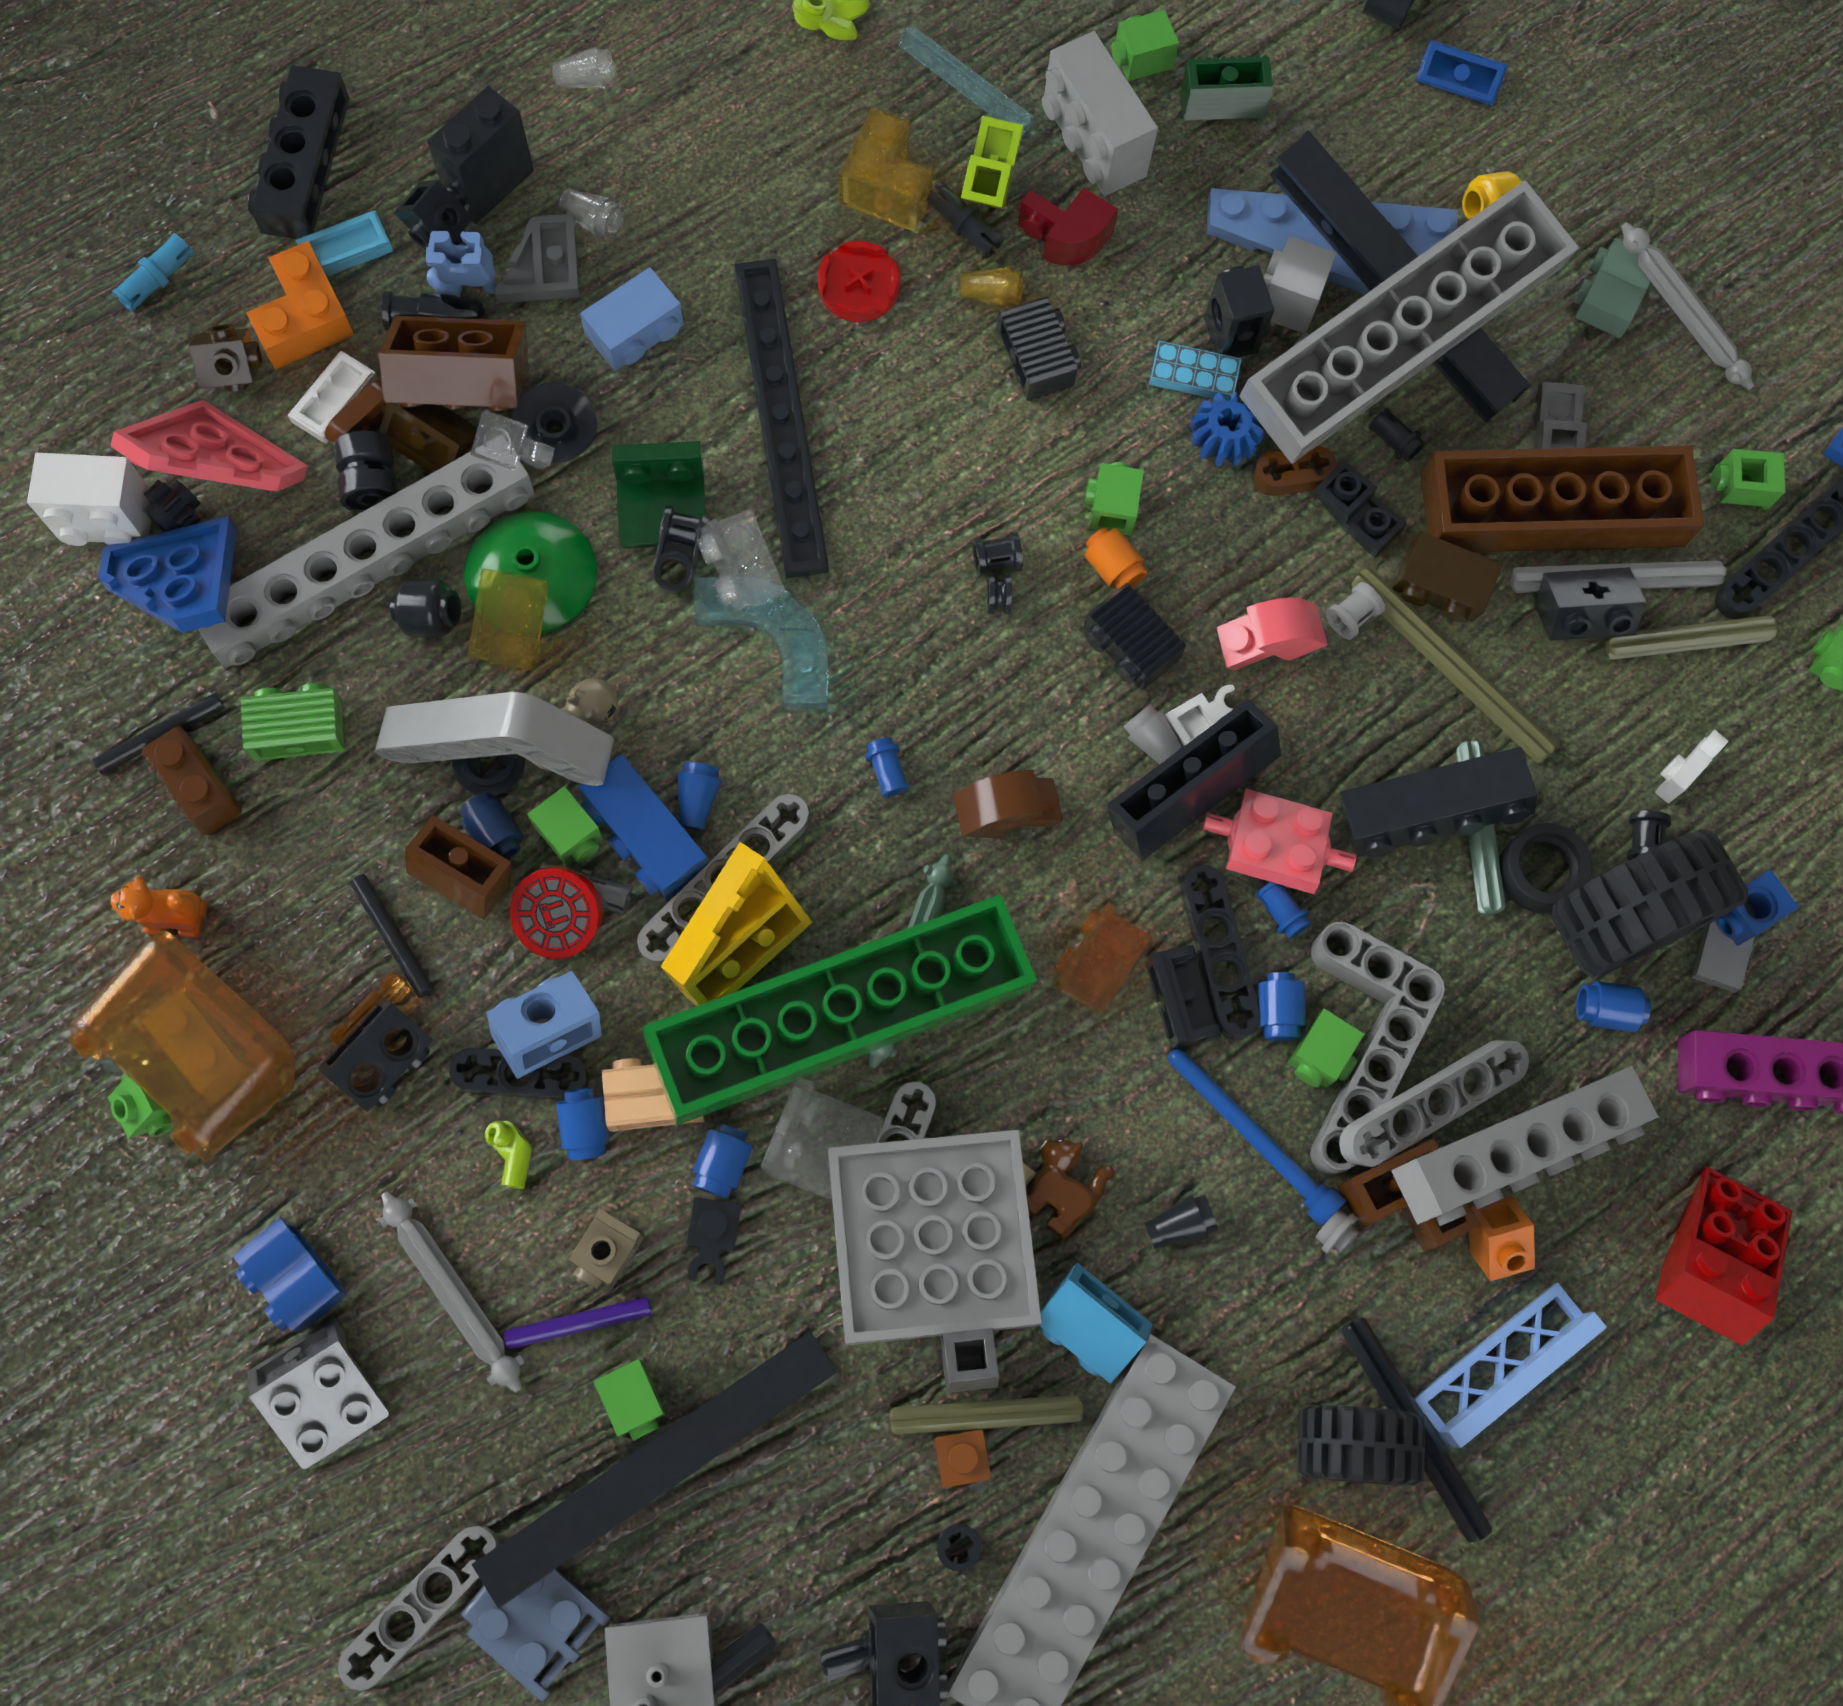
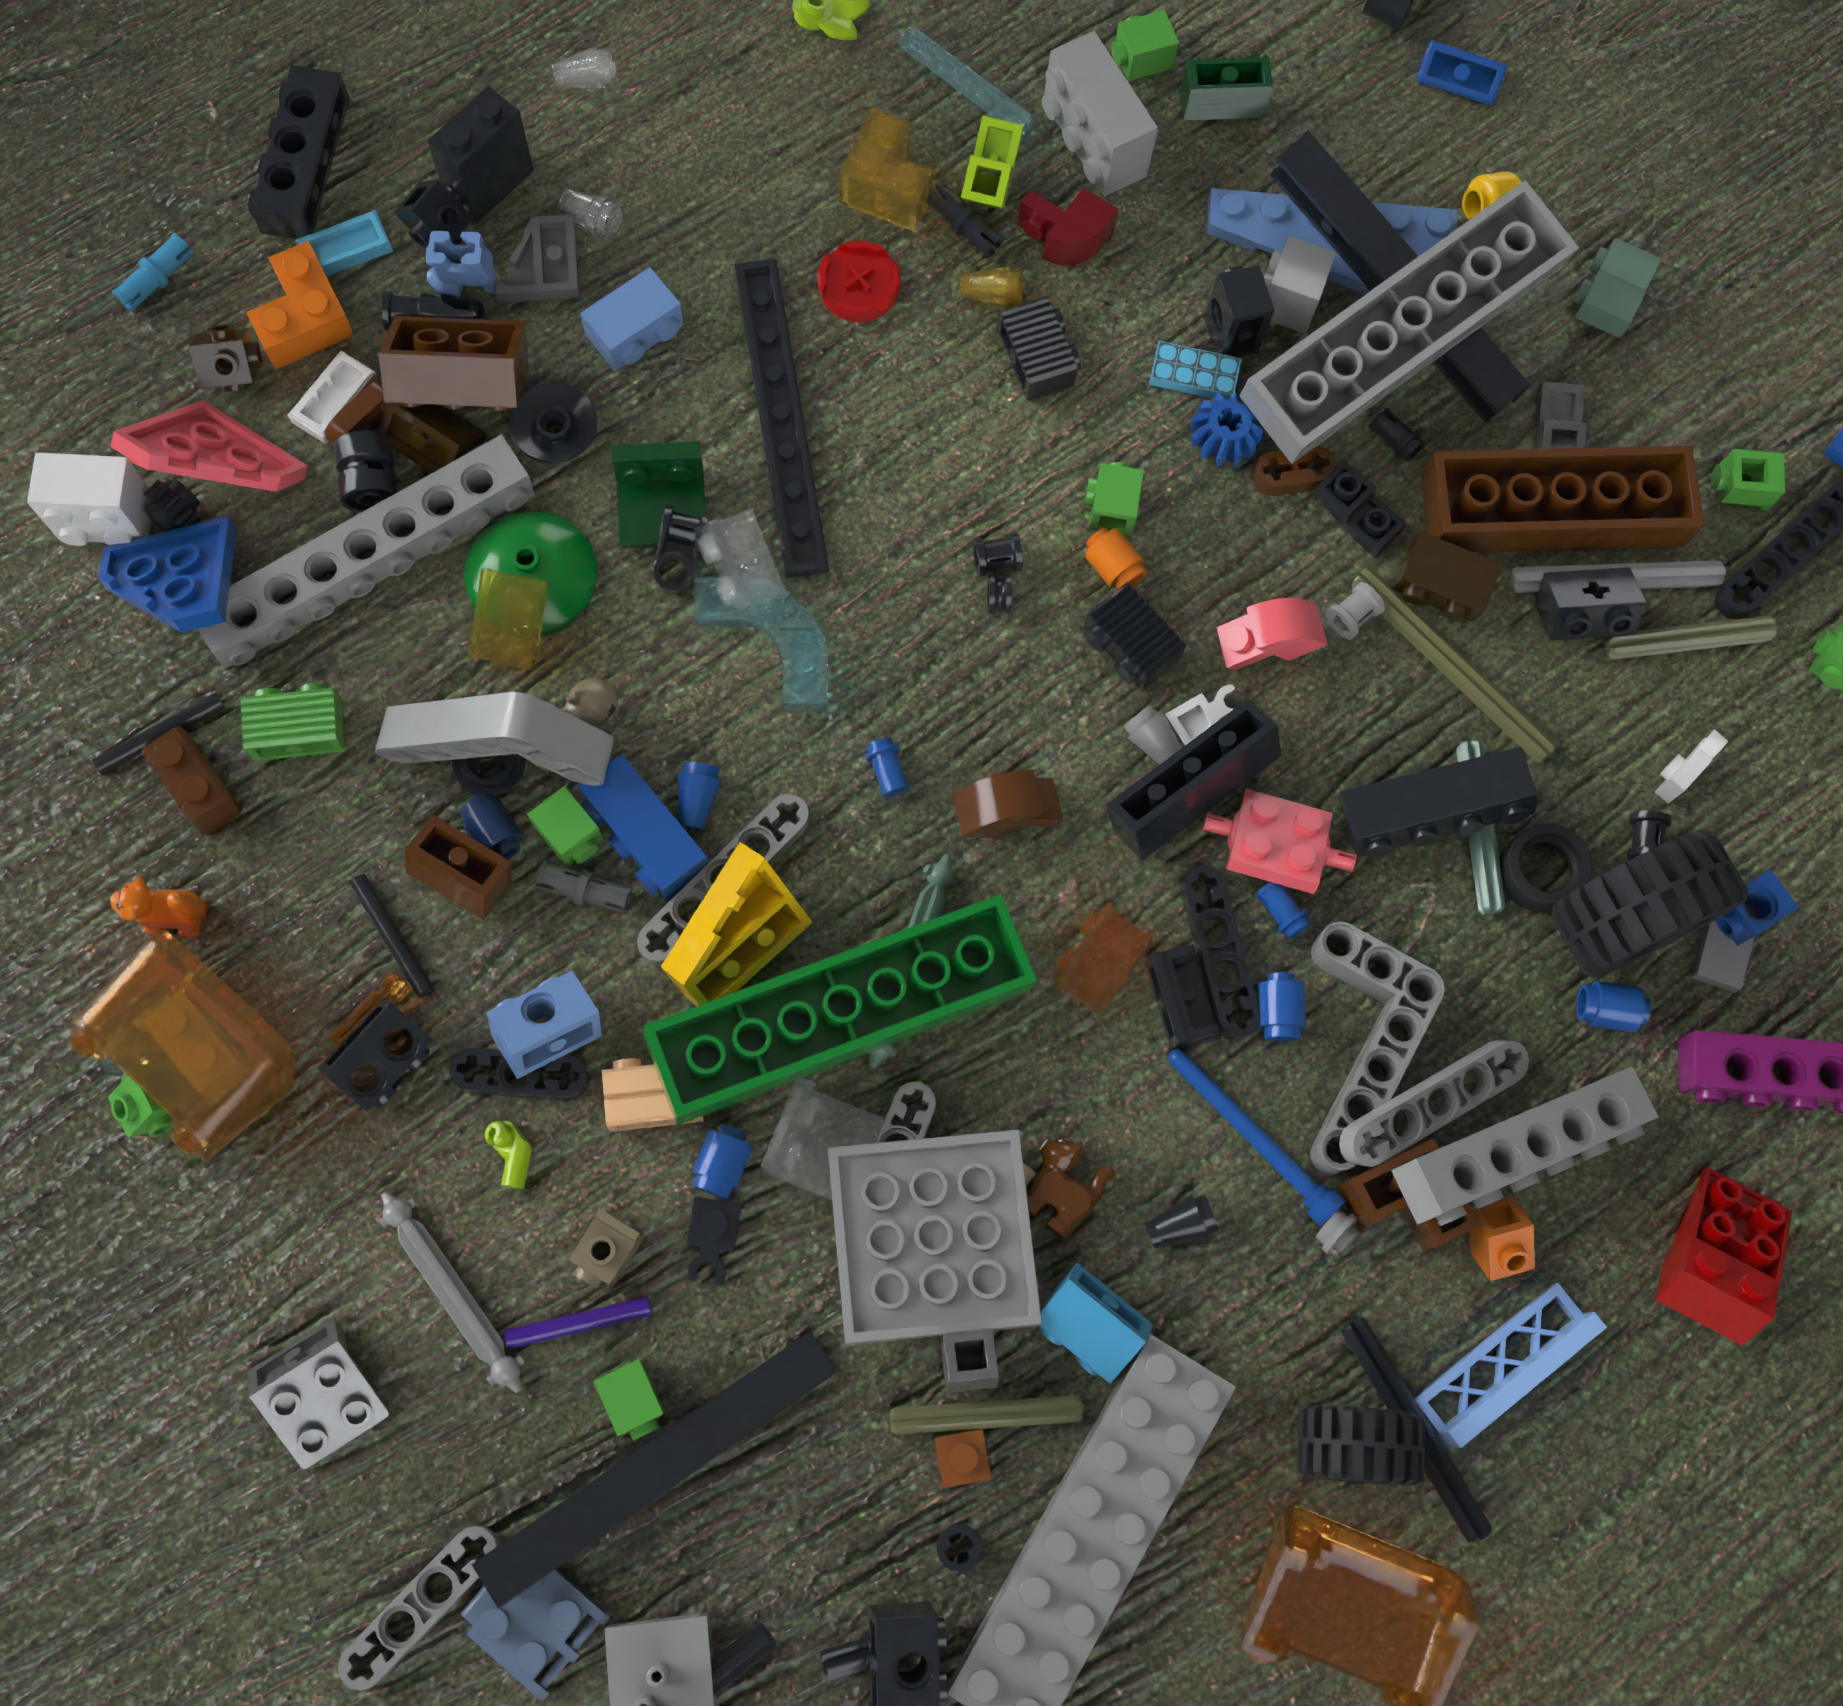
(288, 1276): blue brick -> none
(425, 608): black head -> none
(504, 443): clear plate -> none
(556, 912): tile -> none
(582, 1124): blue brick -> none
(1326, 1051): bright green brick -> none
(1687, 306): light grey wheel -> none

